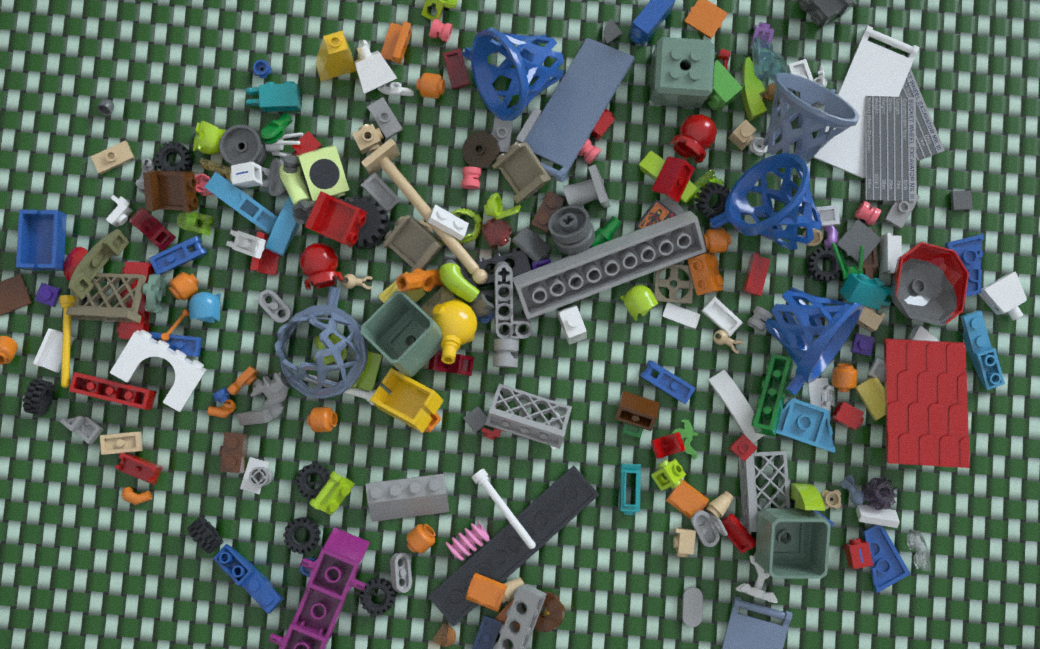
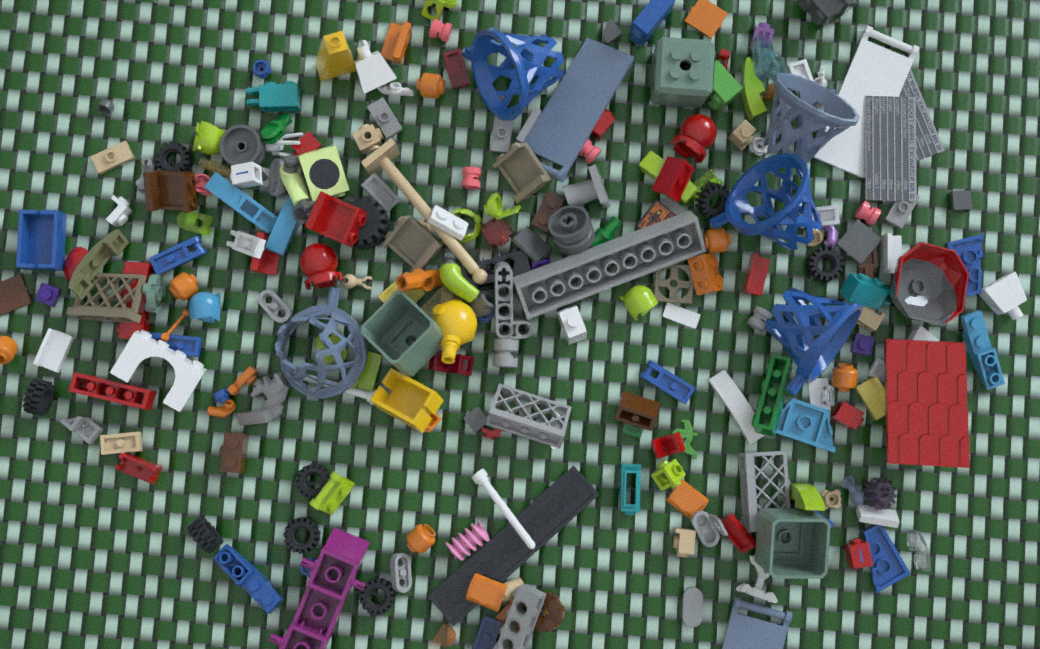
(65, 302): yellow piece -> none
(133, 498): orange arm -> none
(152, 228): dark red slope -> none
(246, 484): white sticker -> none
(265, 476): light grey wheel -> none
(322, 419): orange head -> none
(407, 497): light grey slope -> none
(489, 153): dark brown plate -> none
(720, 504): tan cone -> none
(721, 316): white tile -> none
(724, 339): tan arm -> none
(742, 447): red bracket -> none
(846, 270): green plant -> none

